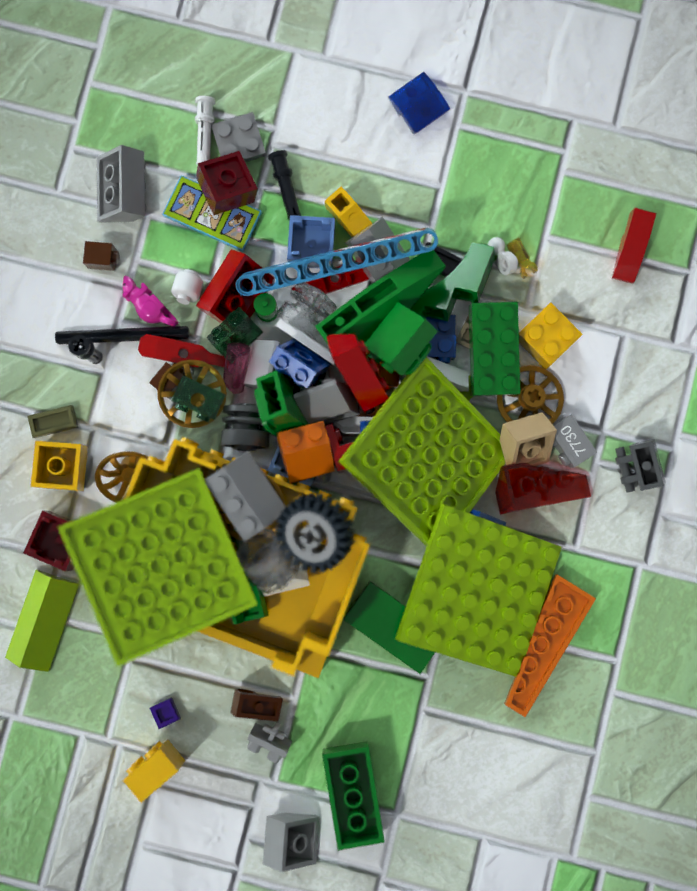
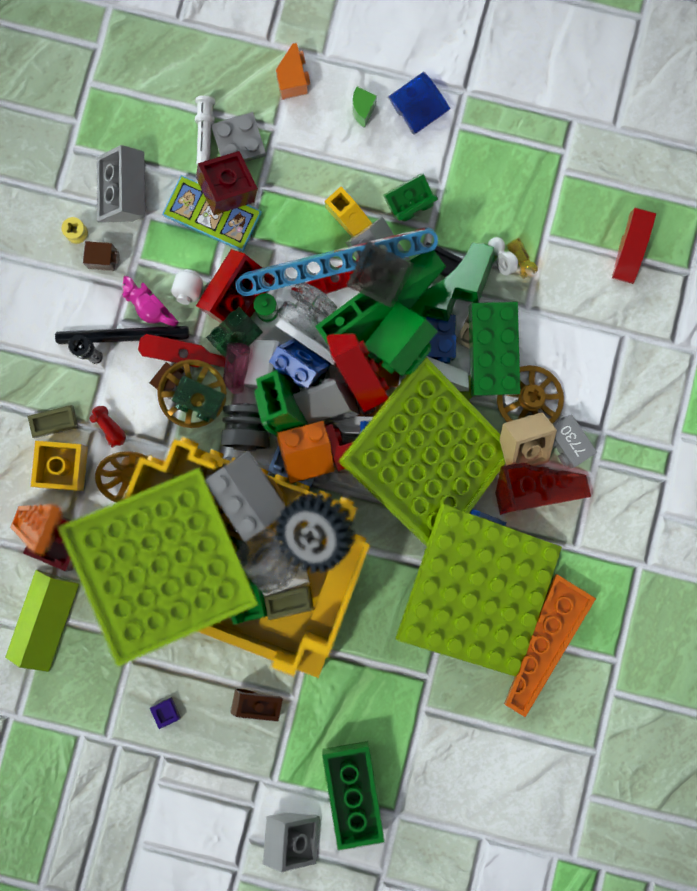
(36, 524): none -> orange wing
(78, 234): none -> light yellow wheel
(113, 433): none -> red piece
(152, 772): yellow brick -> none
(270, 739): light grey hips -> none
(282, 174): black pin -> none
(289, 603): none -> olive tile
(290, 74): none -> orange slope
(310, 237): medium blue container -> none
(363, 105): none -> bright green brick
(379, 618): green brick -> none
(380, 274): none -> clear smoke brick
(410, 198): none -> green bracket
(548, 336): yellow brick -> none
(646, 464): dark grey brick -> none

